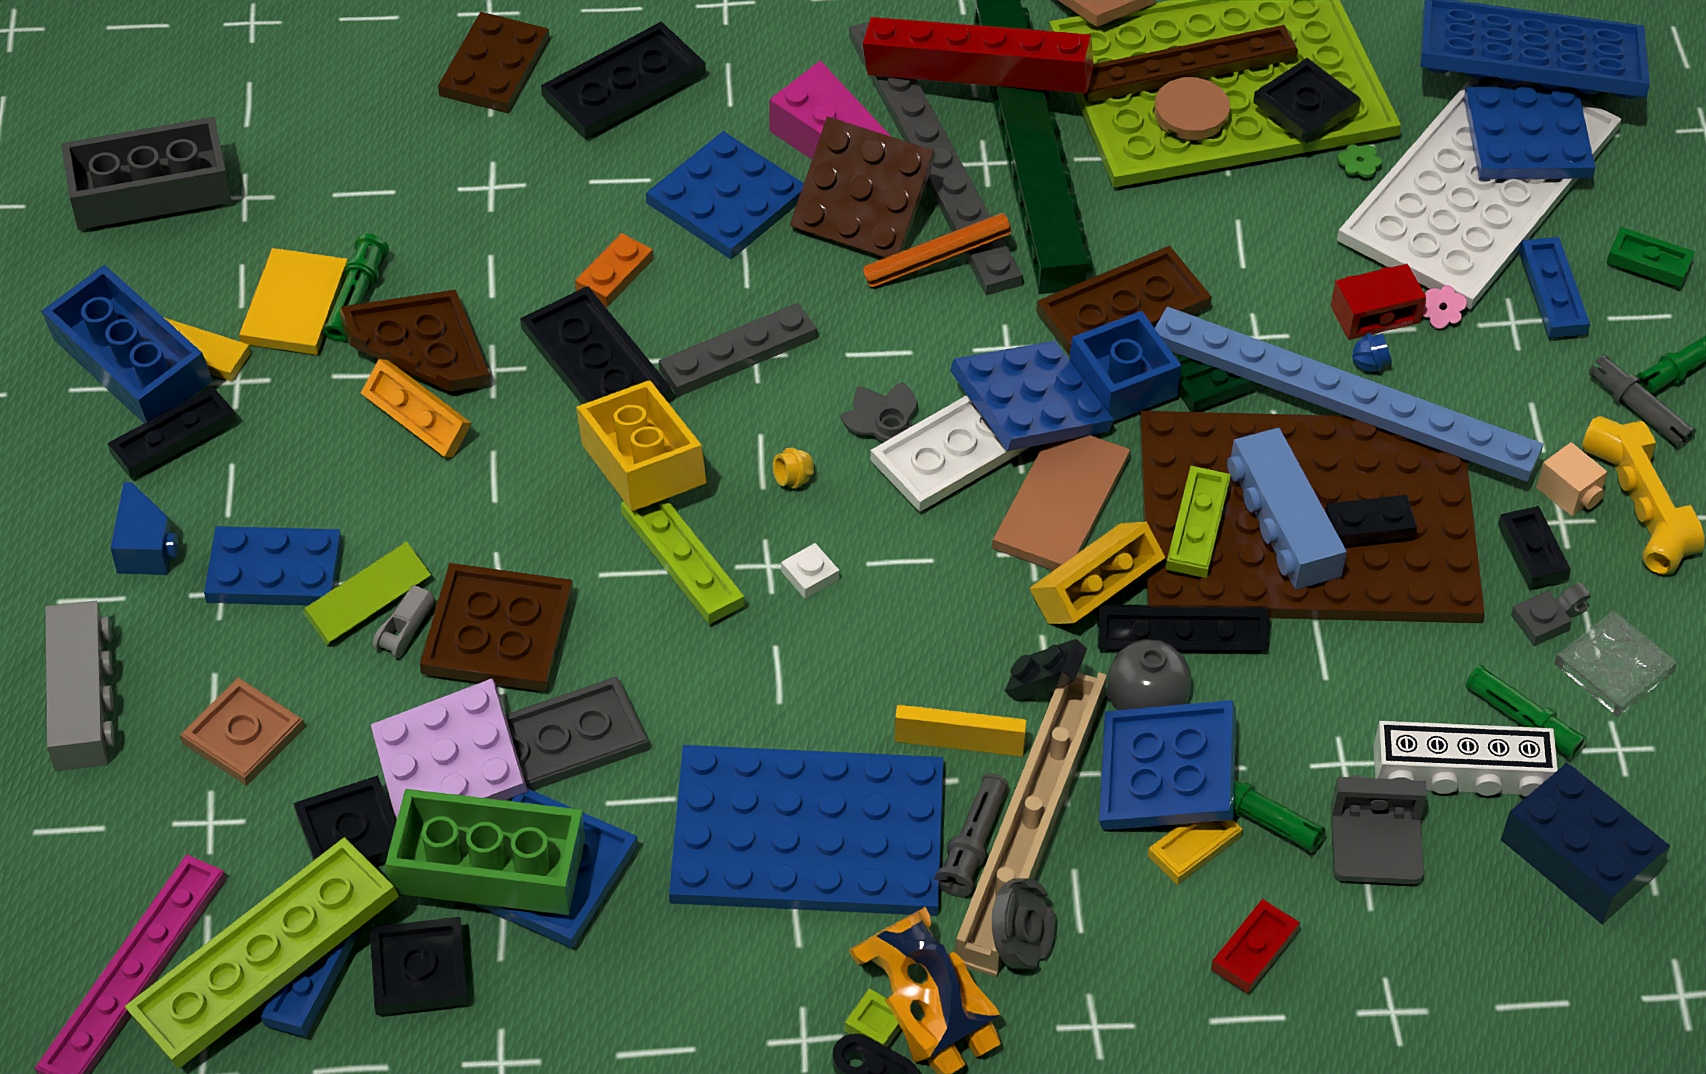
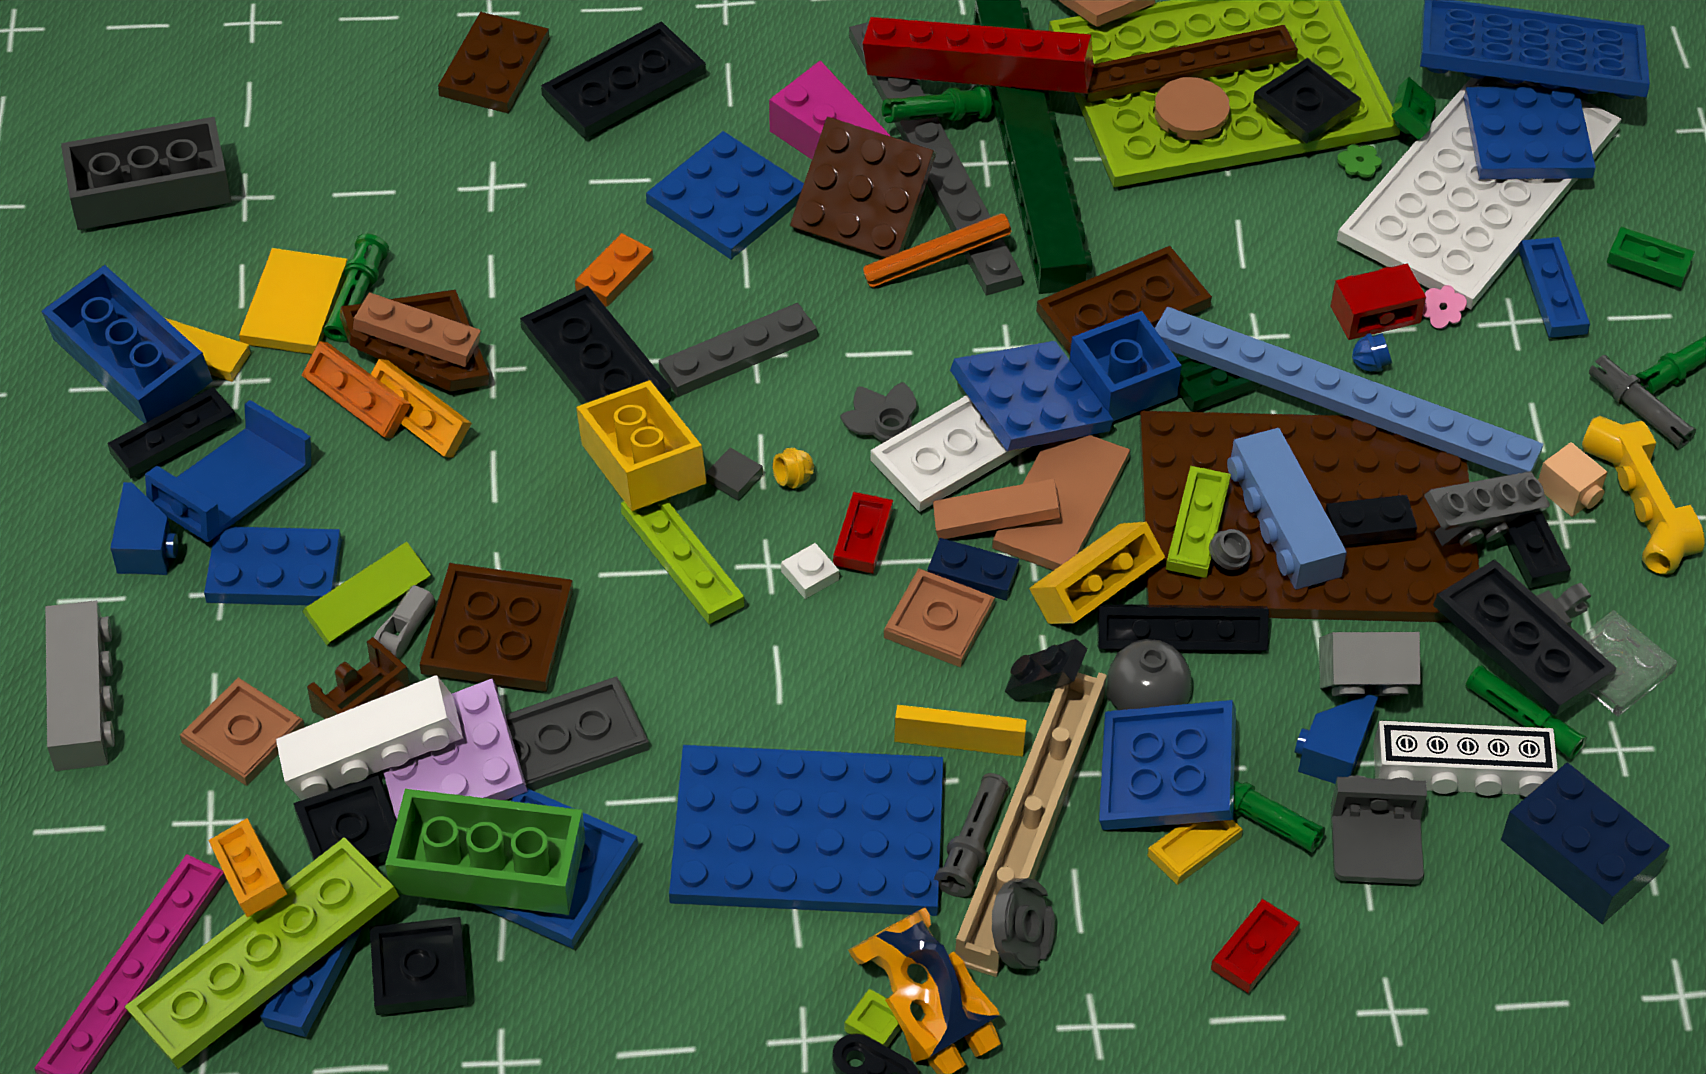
(233, 476): none -> blue panel
(247, 868): none -> light orange plate
(356, 389): none -> orange tile
(369, 738): none -> white brick
(380, 676): none -> reddish brown window
(416, 329): none -> nougat plate
(734, 473): none -> dark grey tile
(863, 532): none -> red plate
(939, 617): none -> nougat tile
(950, 104): none -> green pin
(974, 568): none -> dark blue plate
(996, 509): none -> nougat tile
(1230, 549): none -> dark grey plate
(1335, 739): none -> blue slope
(1369, 660): none -> light grey brick
(1413, 109): none -> green plate
(1484, 507): none -> dark grey bracket
(1524, 637): none -> black plate

